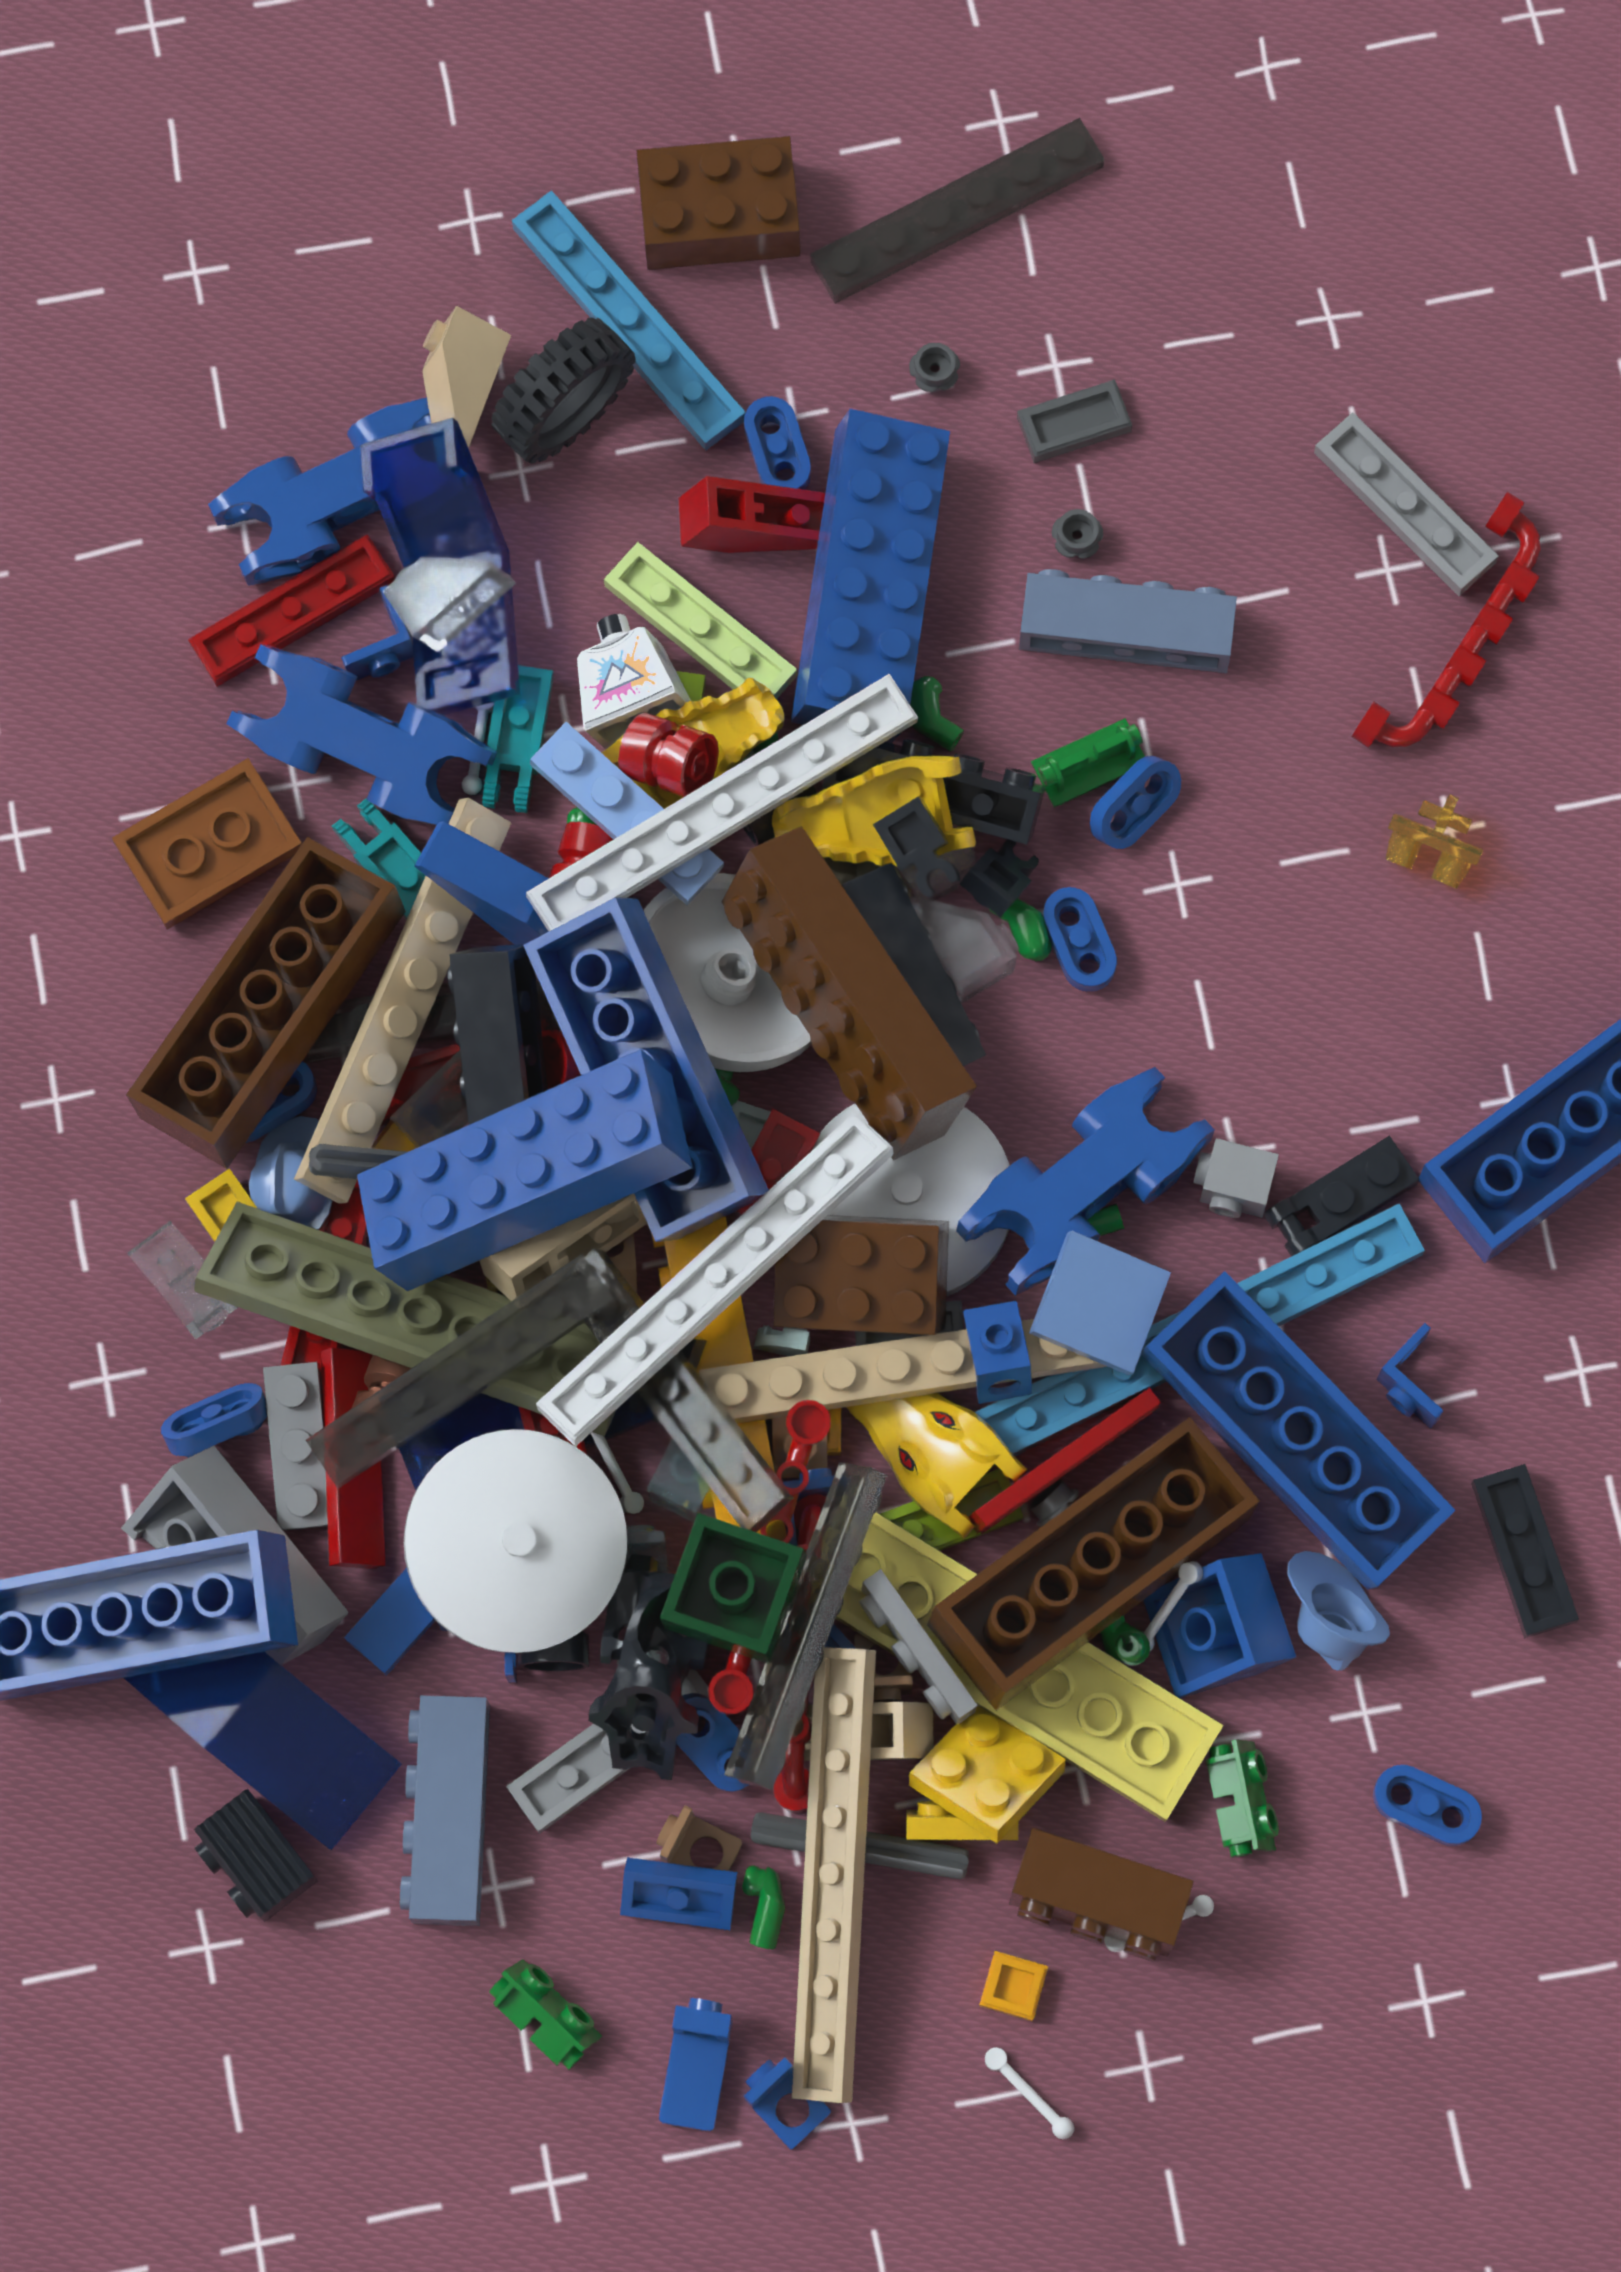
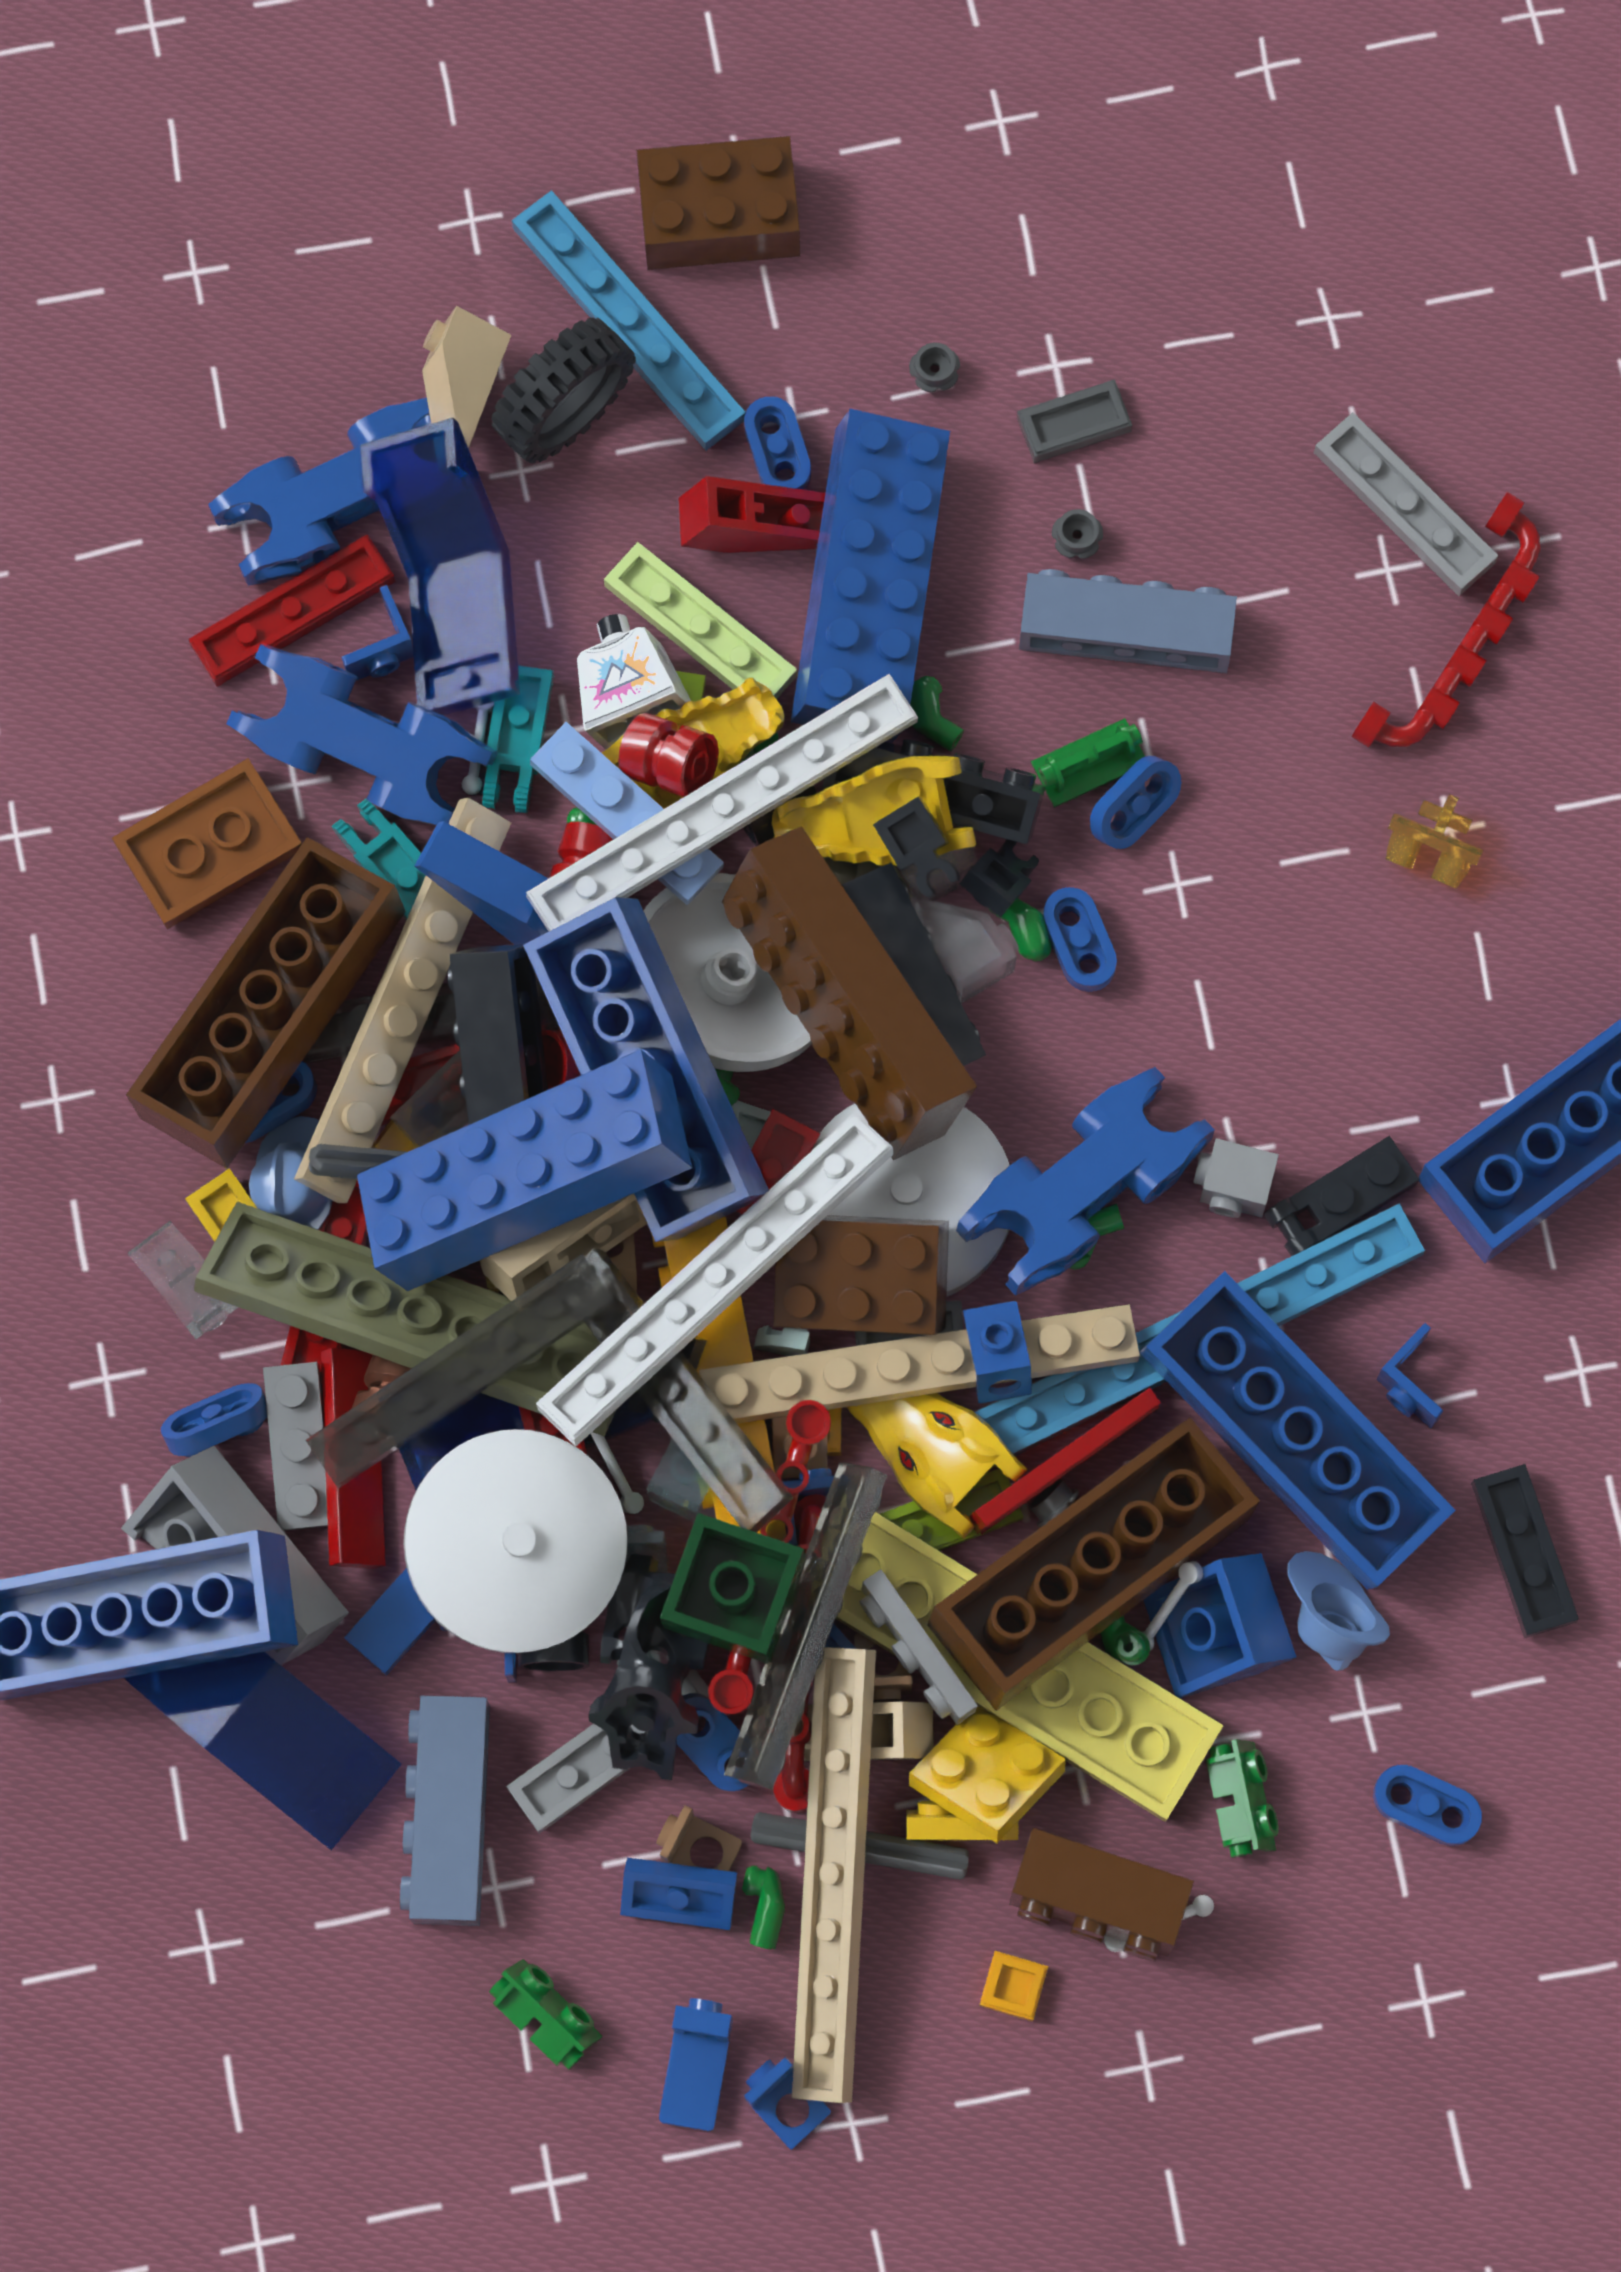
(254, 1856): black brick -> none
(445, 595): clear slope -> none
(957, 210): clear smoke plate -> none
(997, 2061): white hinge -> none
(1100, 1302): medium blue tile -> none

